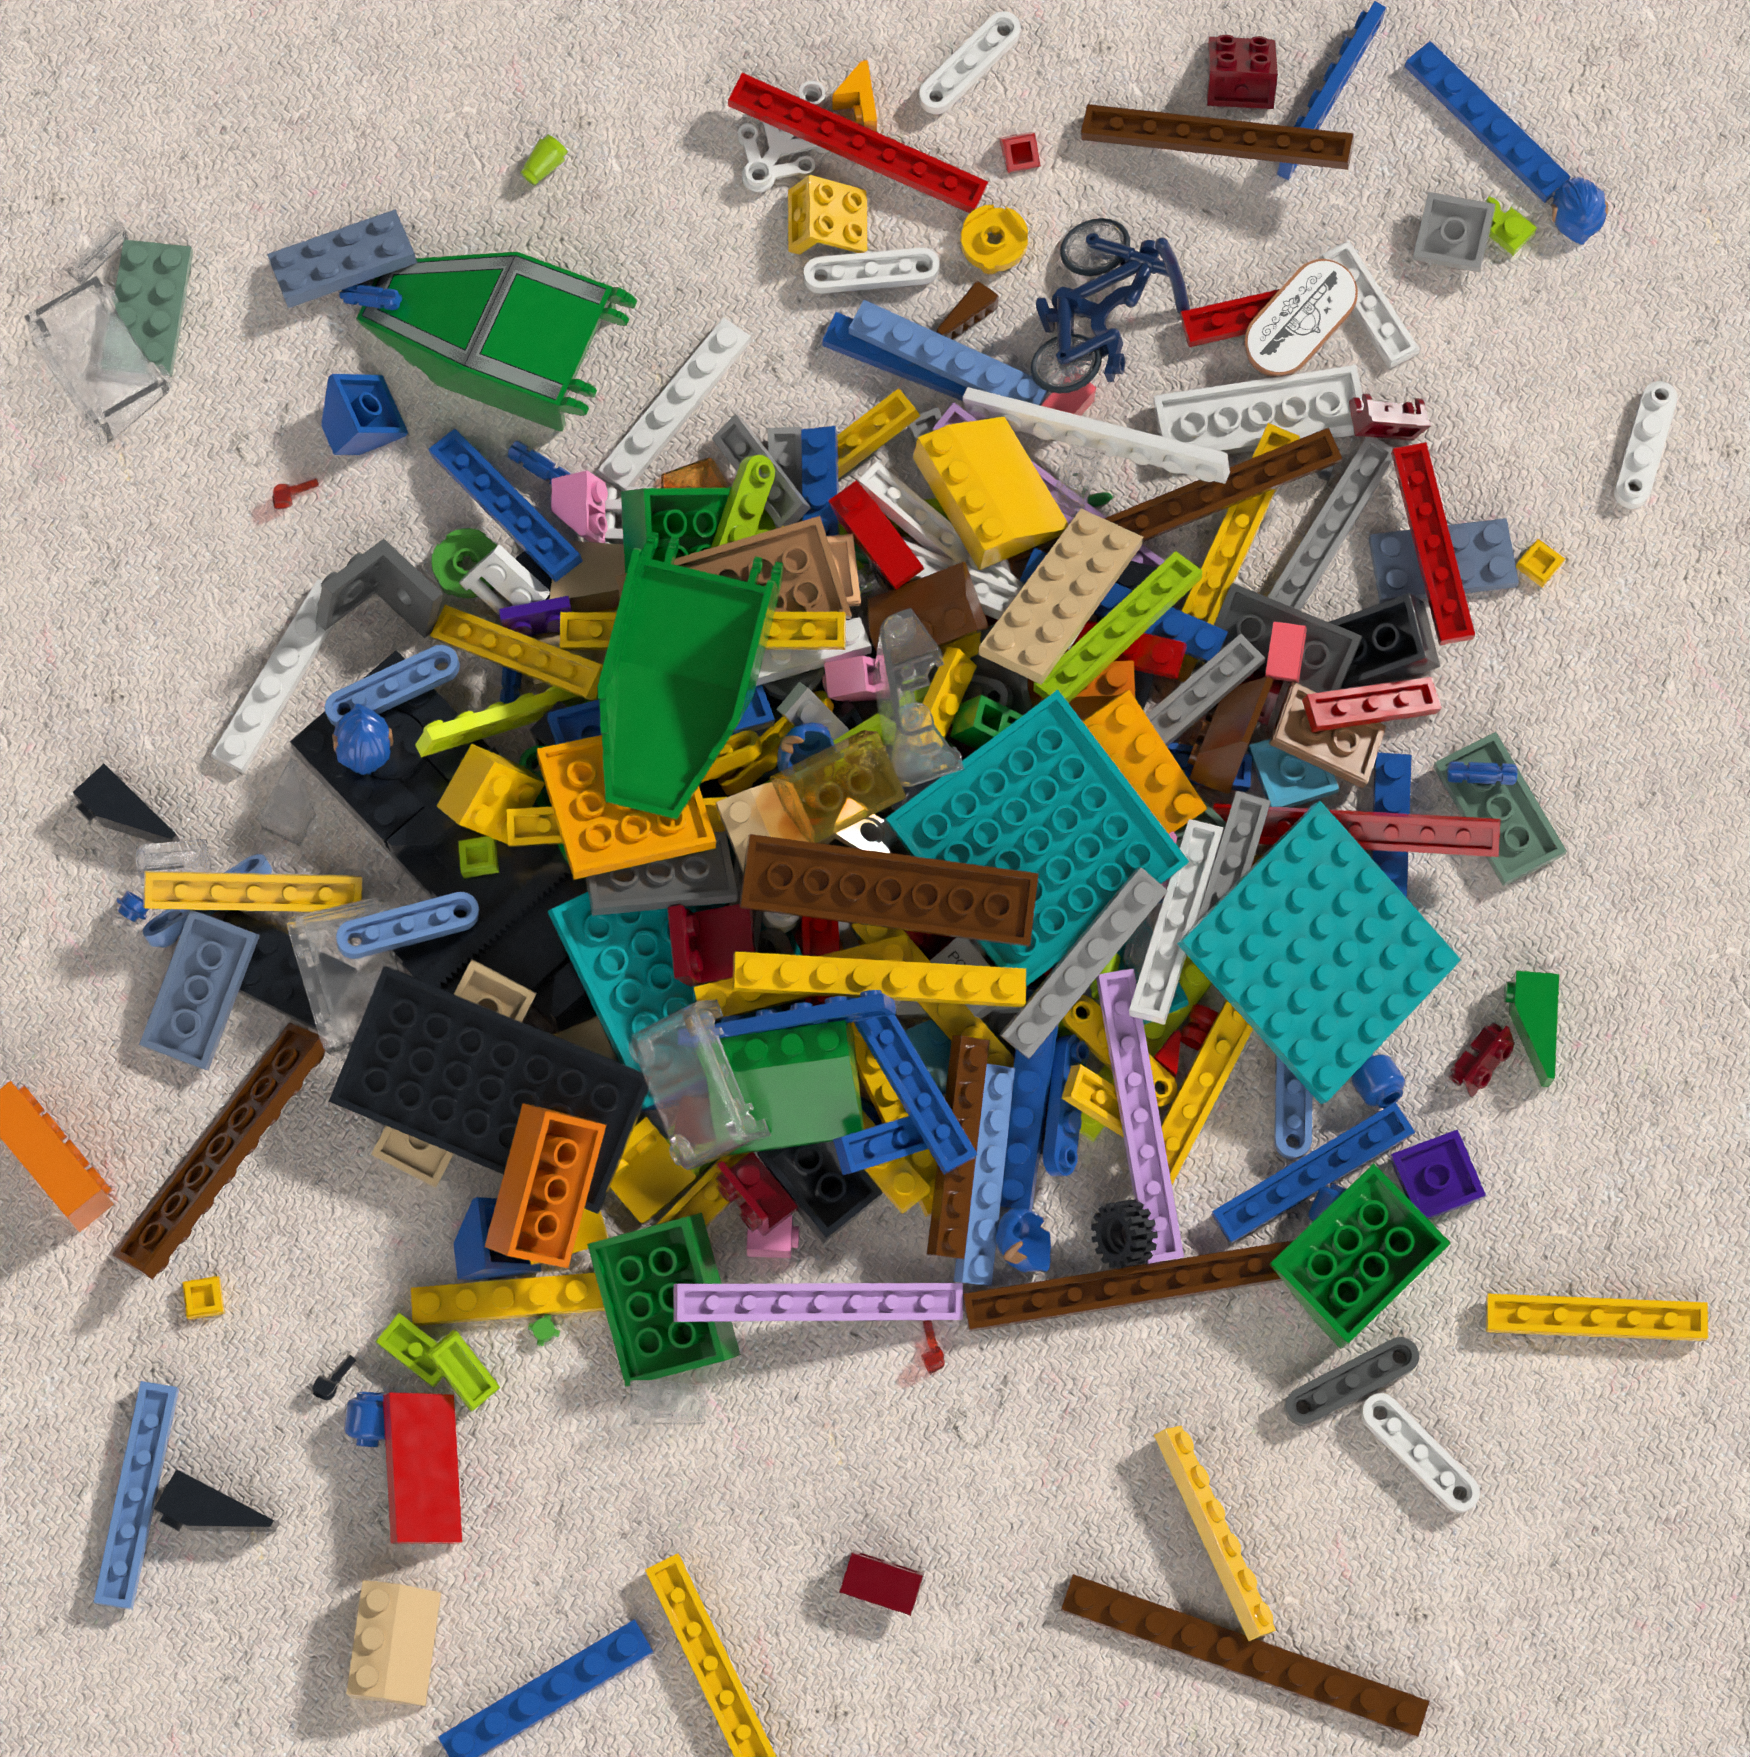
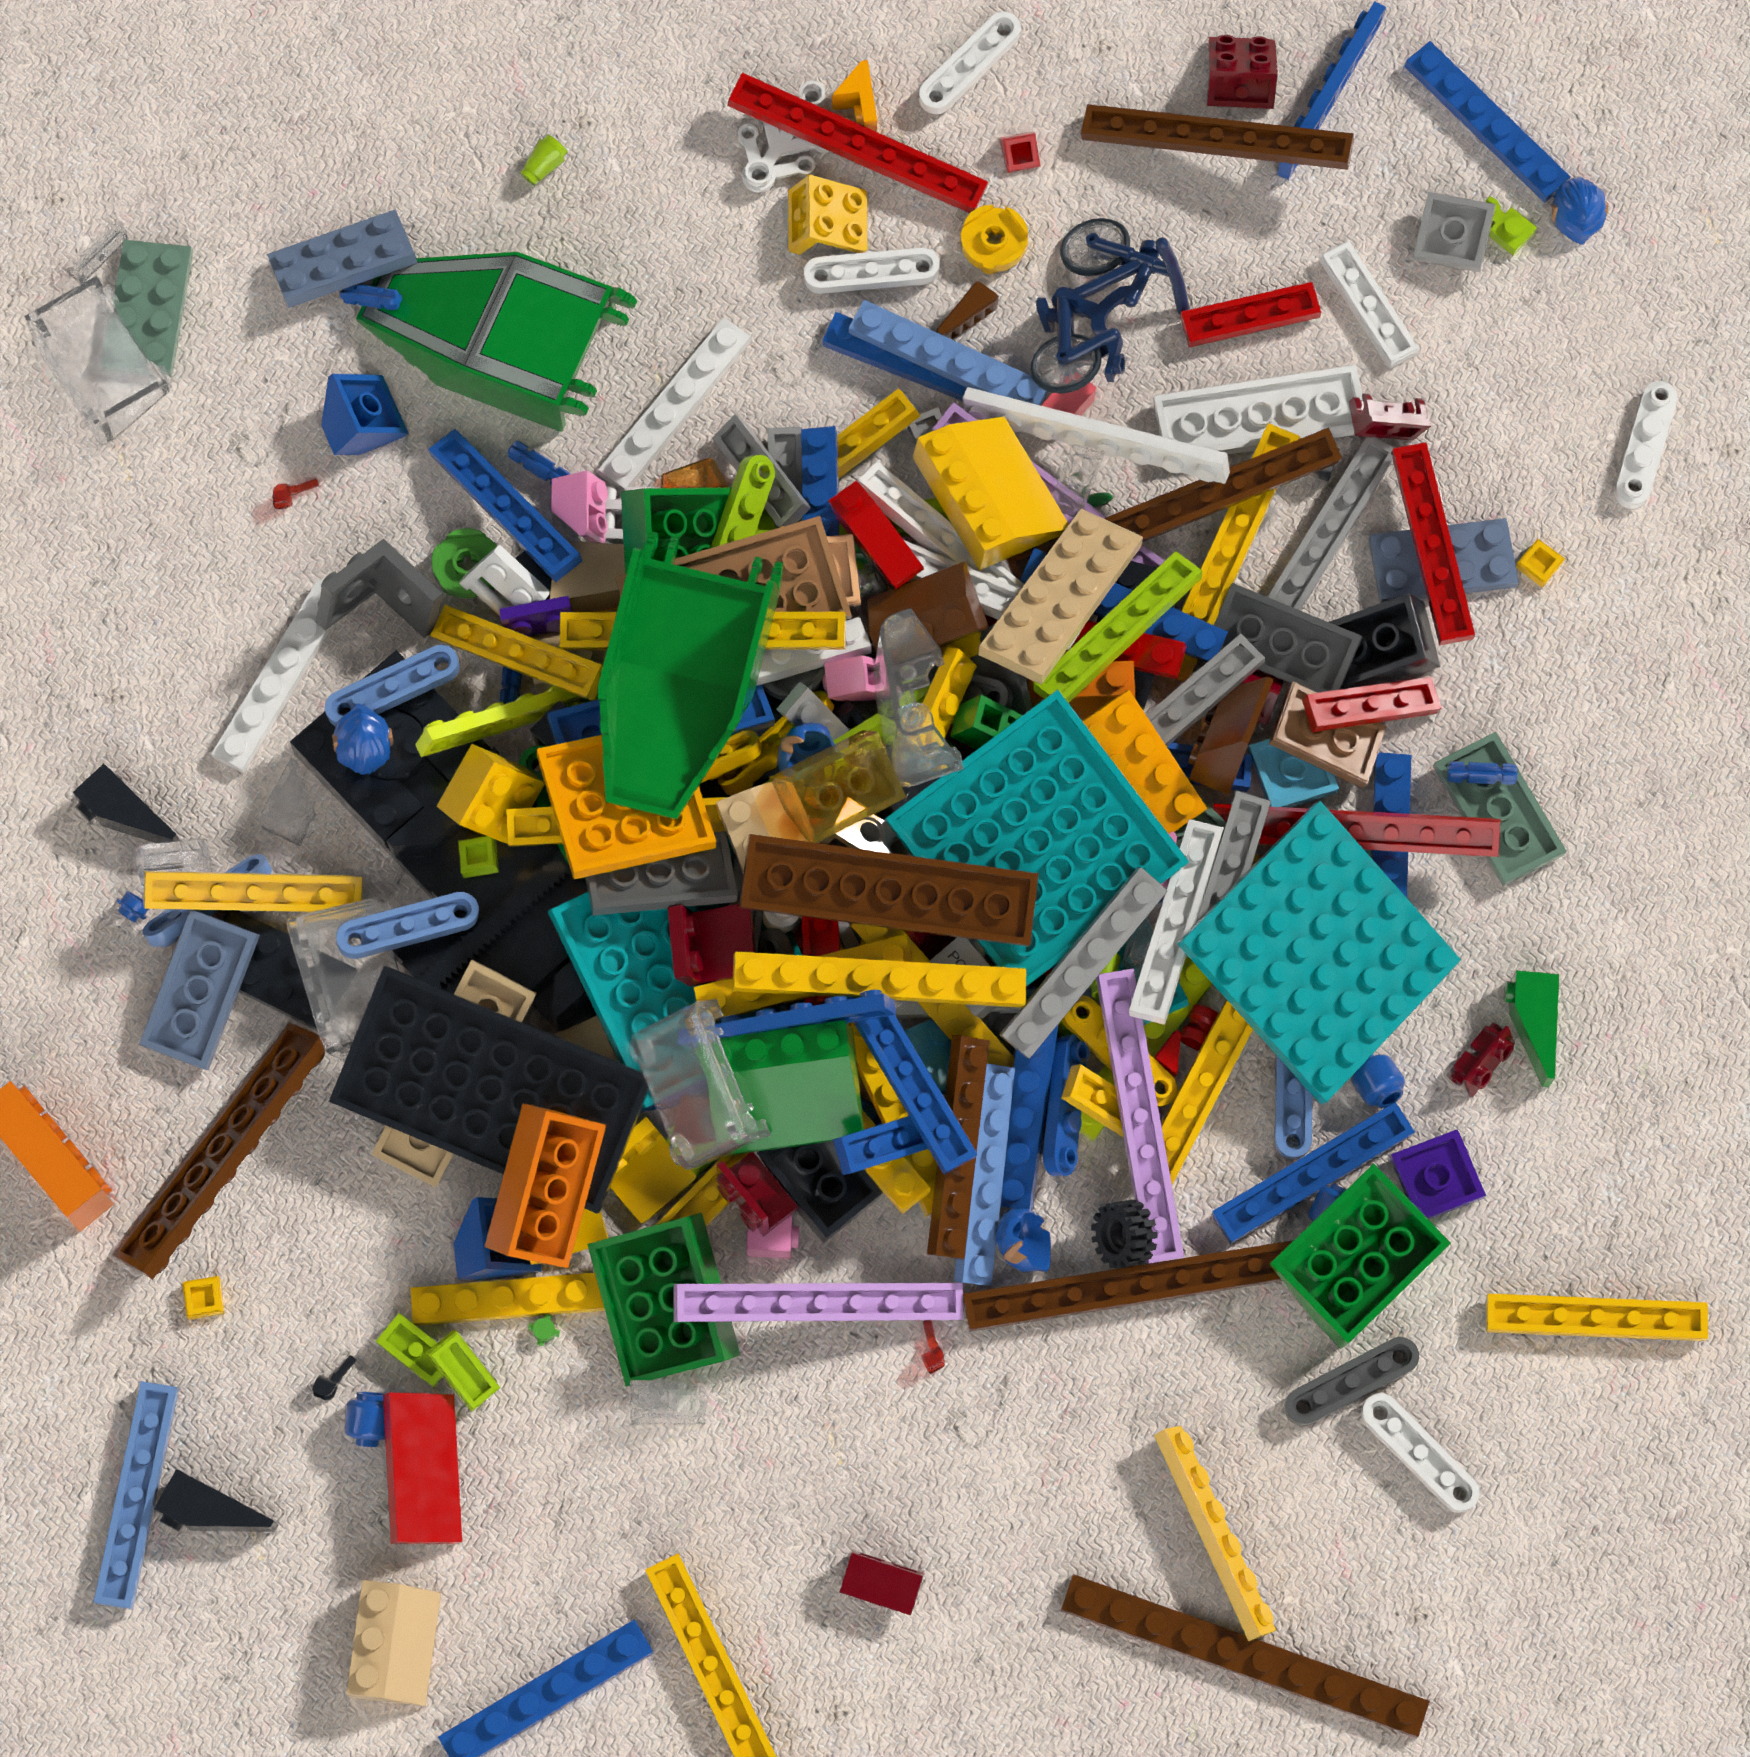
(1286, 651): coral piece -> none
(1300, 318): white tile -> none

